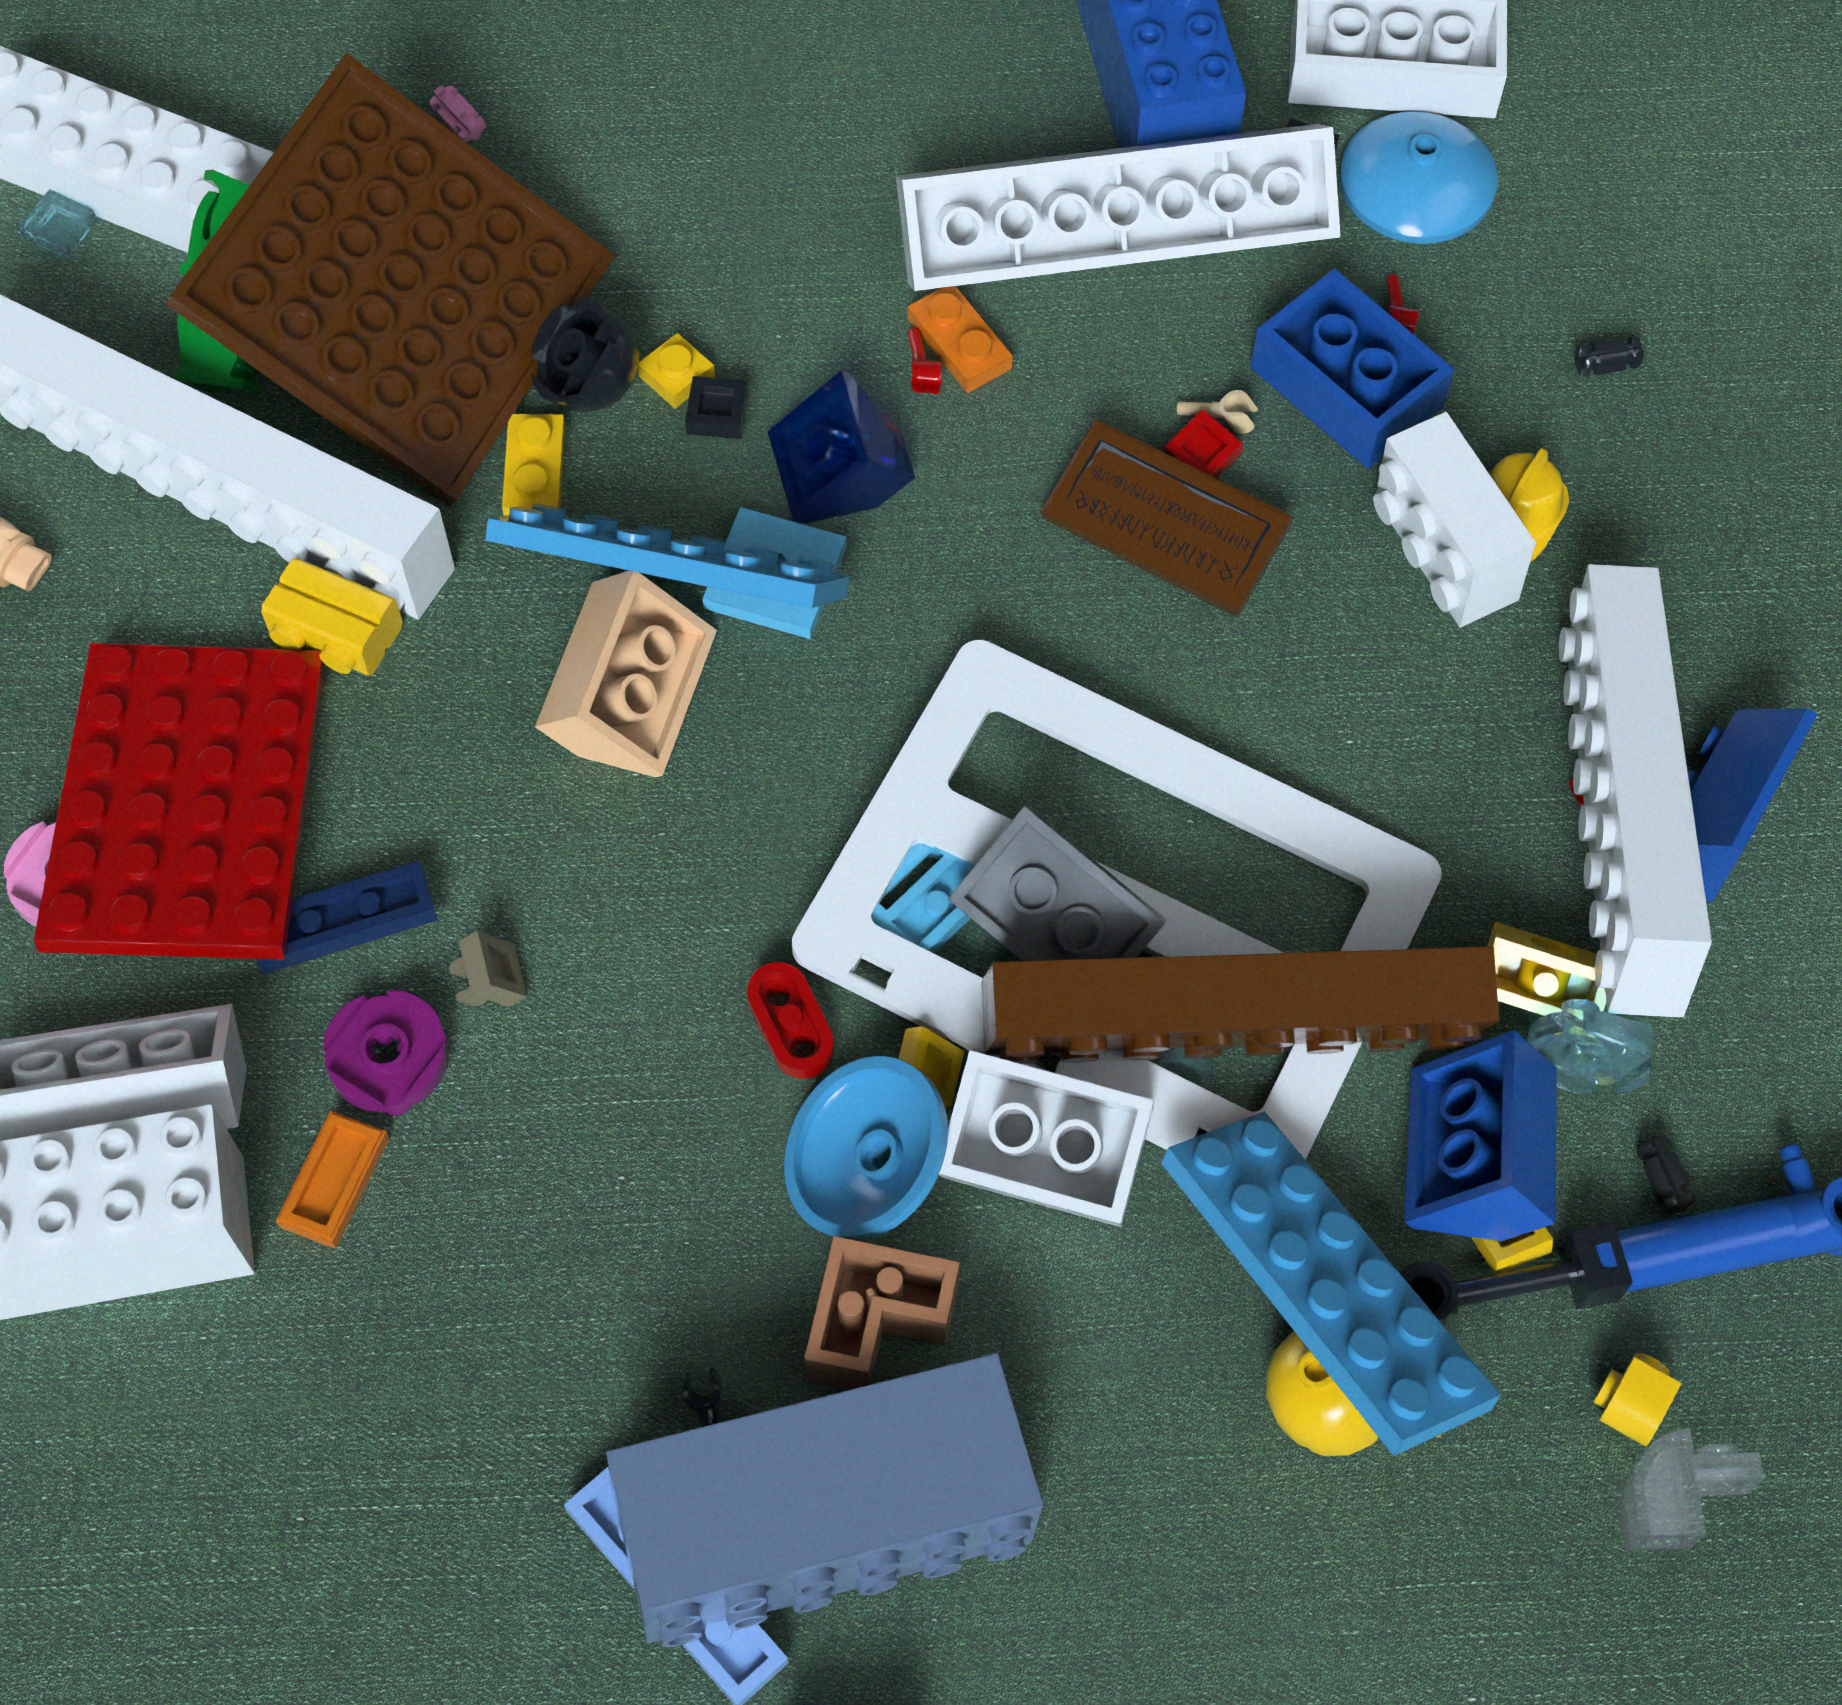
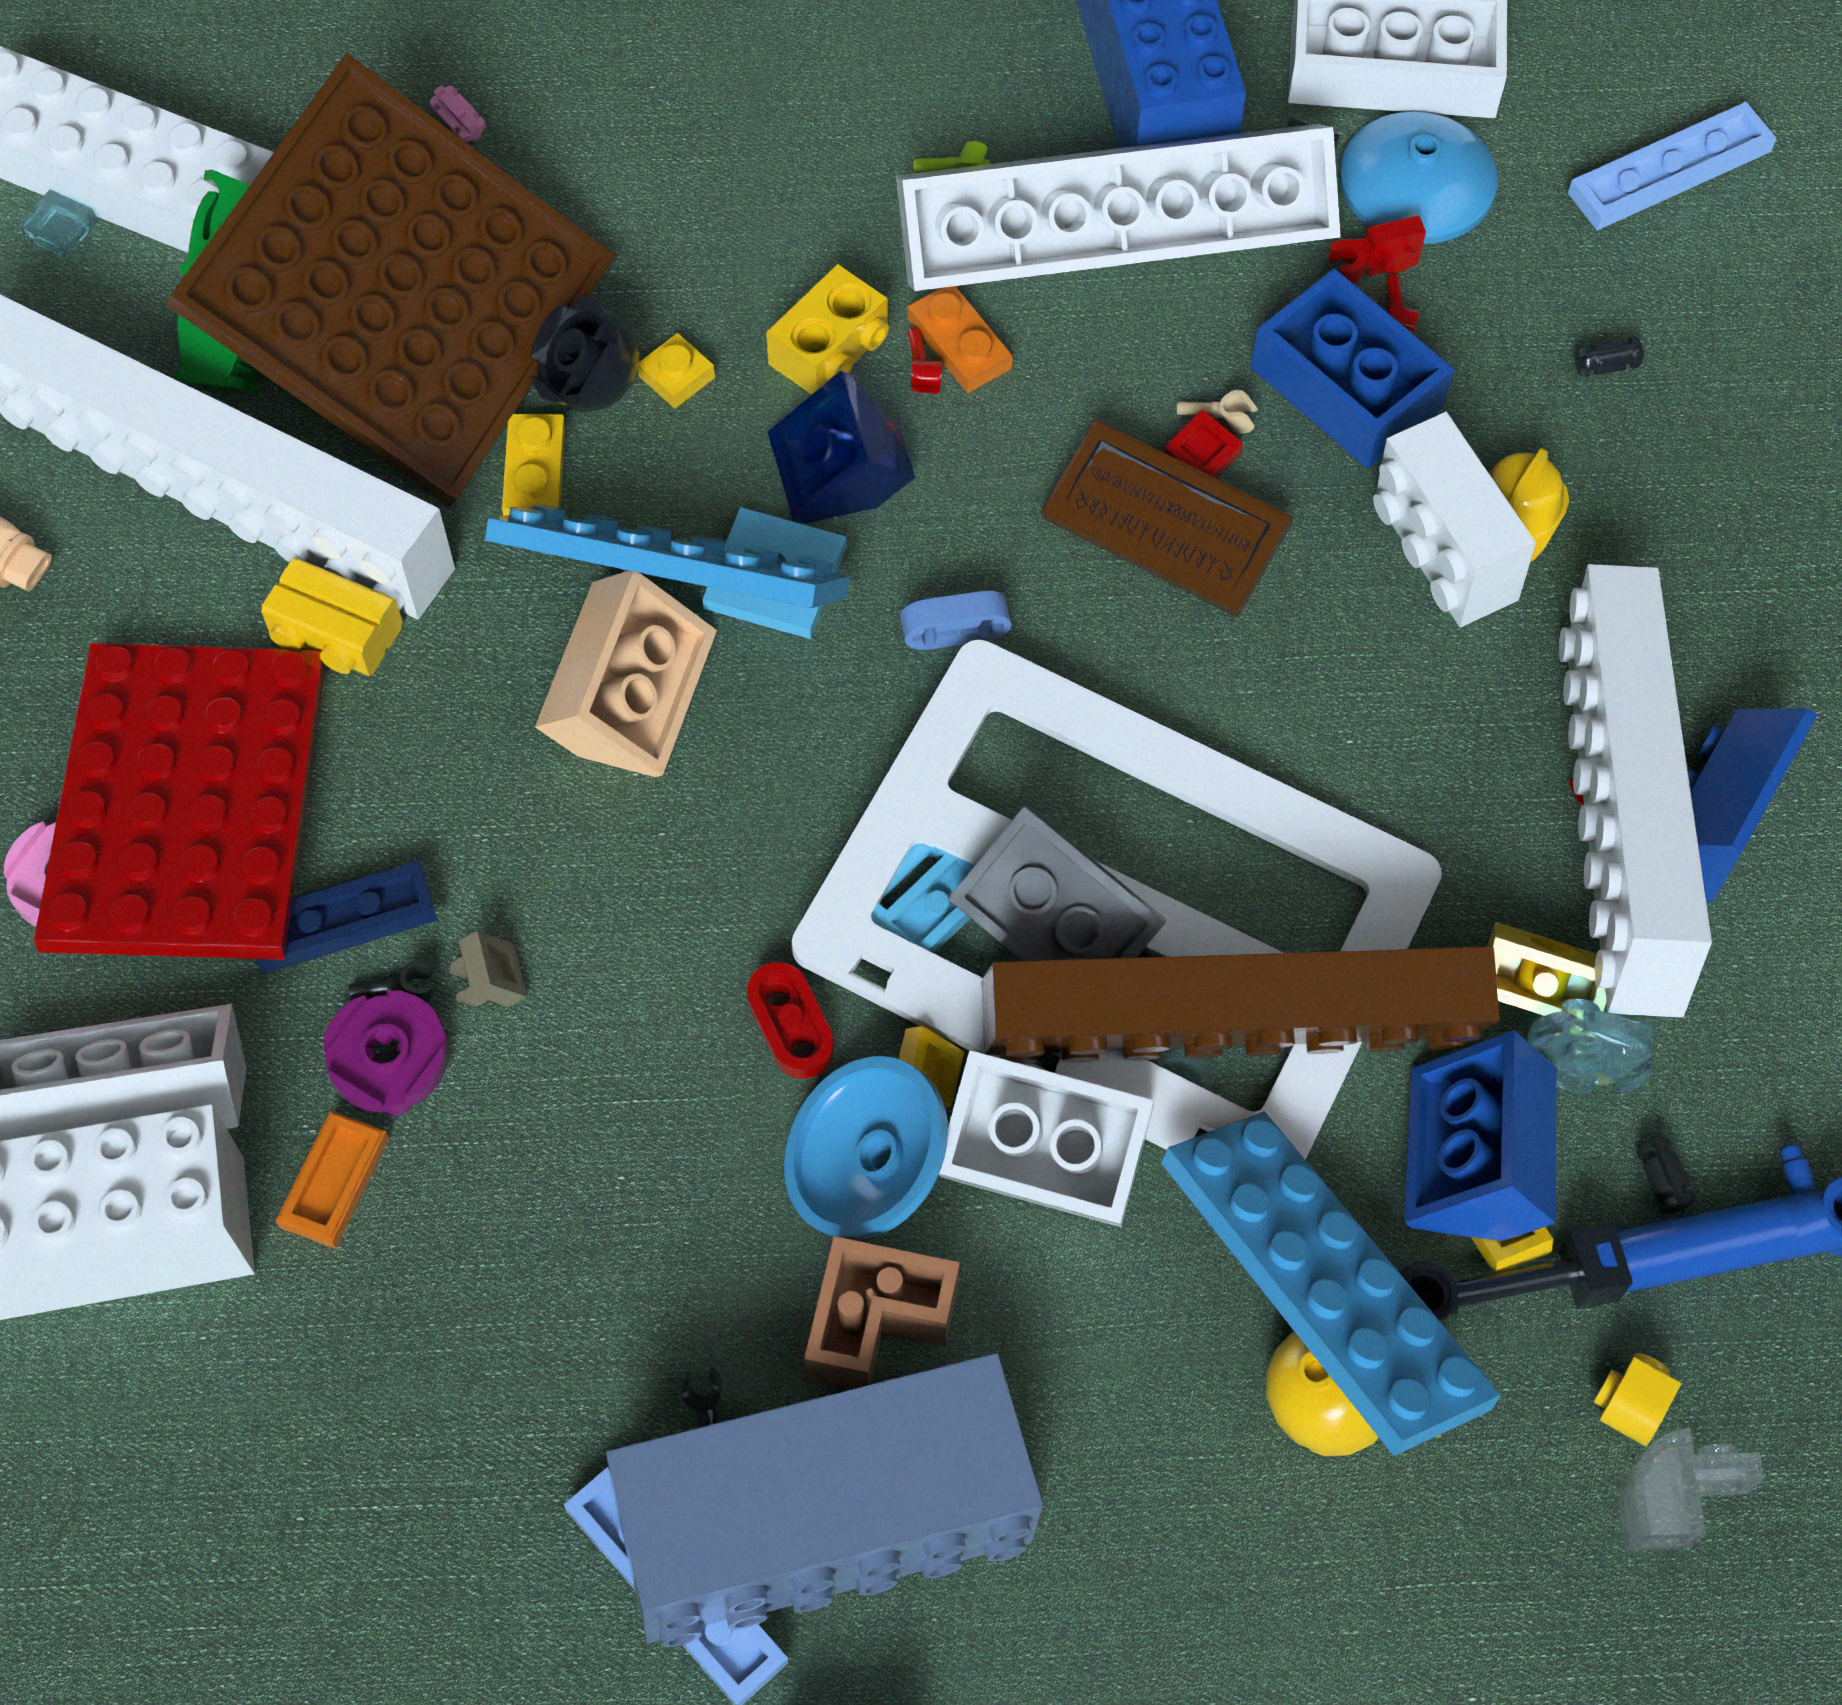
(413, 970): none -> pearl dark grey hand
(716, 407): black plate -> none
(822, 325): none -> yellow brick
(955, 620): none -> medium blue beam
(971, 155): none -> lime hand
(1385, 249): none -> red plate
(1671, 165): none -> light blue plate

